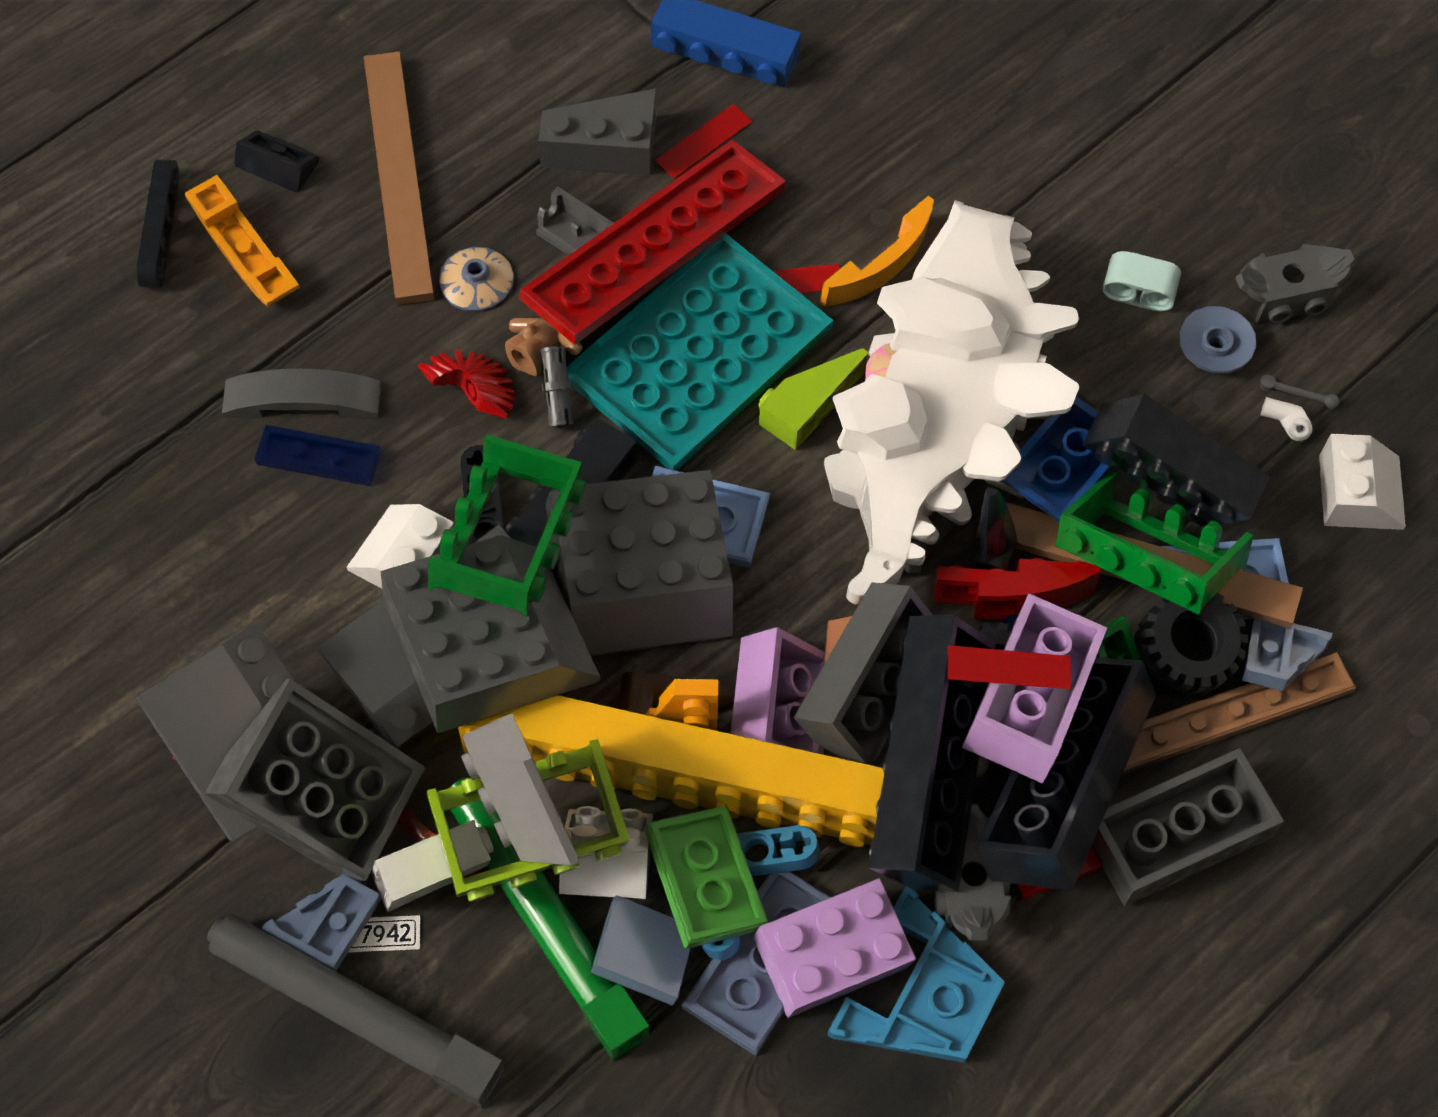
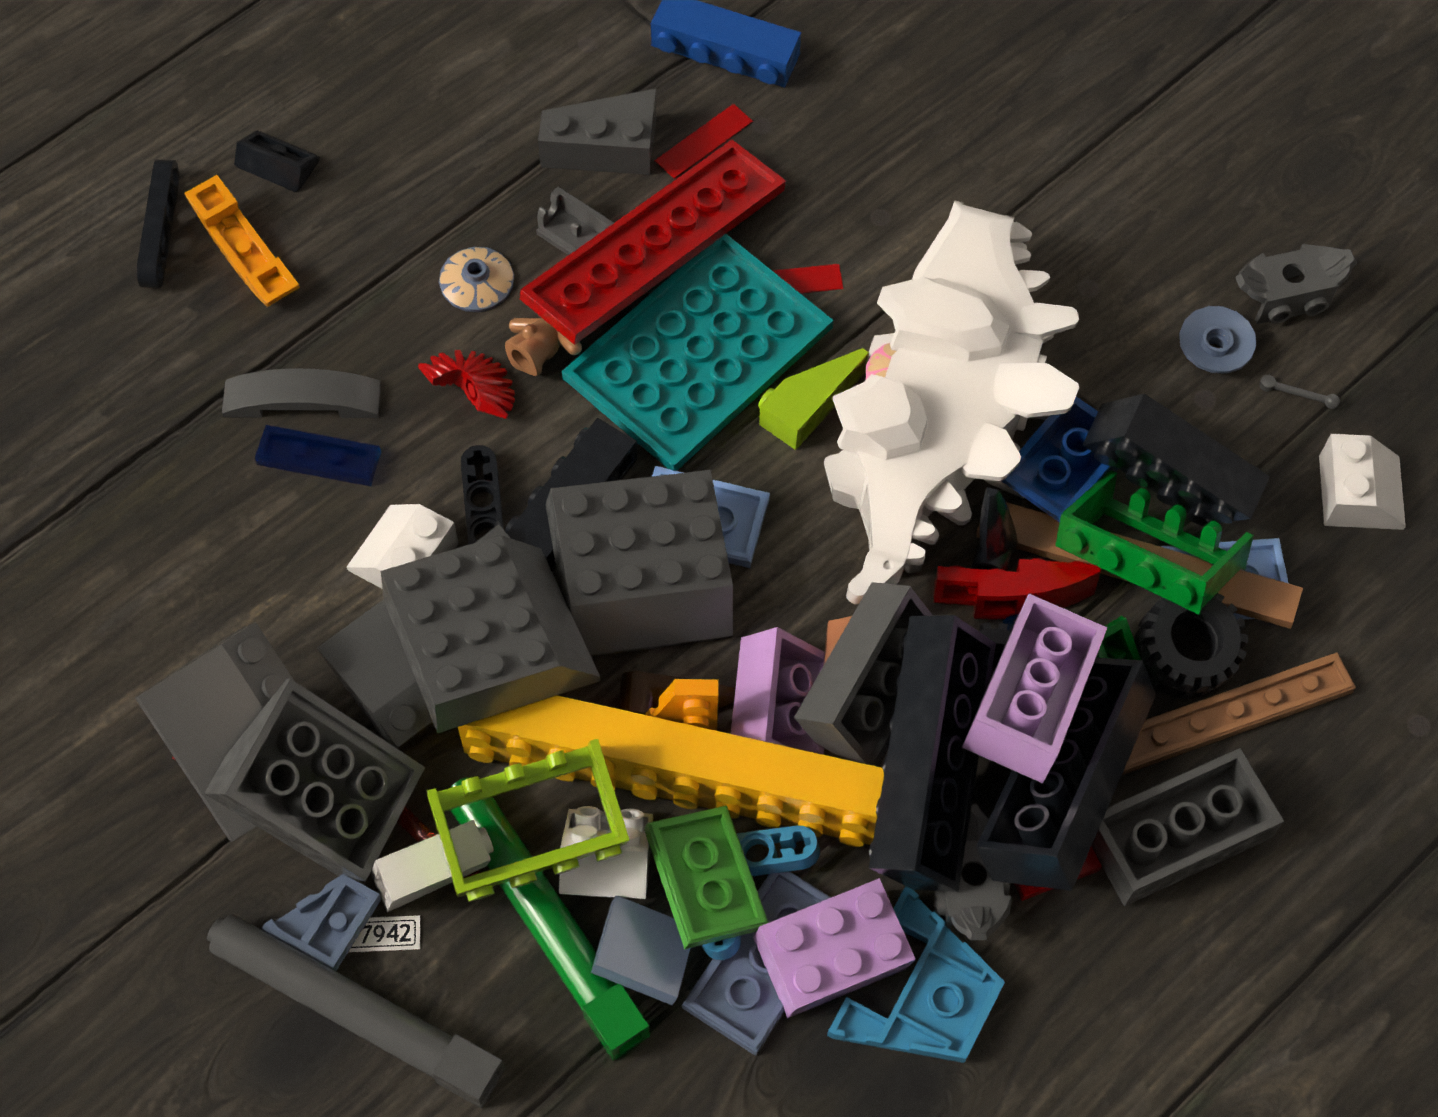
(398, 179): medium nougat tile -> none
(517, 793): light grey slope -> none
(522, 463): green window -> none
(557, 386): dark grey pin -> none
(852, 283): light orange slope -> none
(1009, 667): red sticker -> none
(1142, 281): light aqua beam -> none
(1281, 654): sand blue wing -> none
(1290, 416): white arm -> none

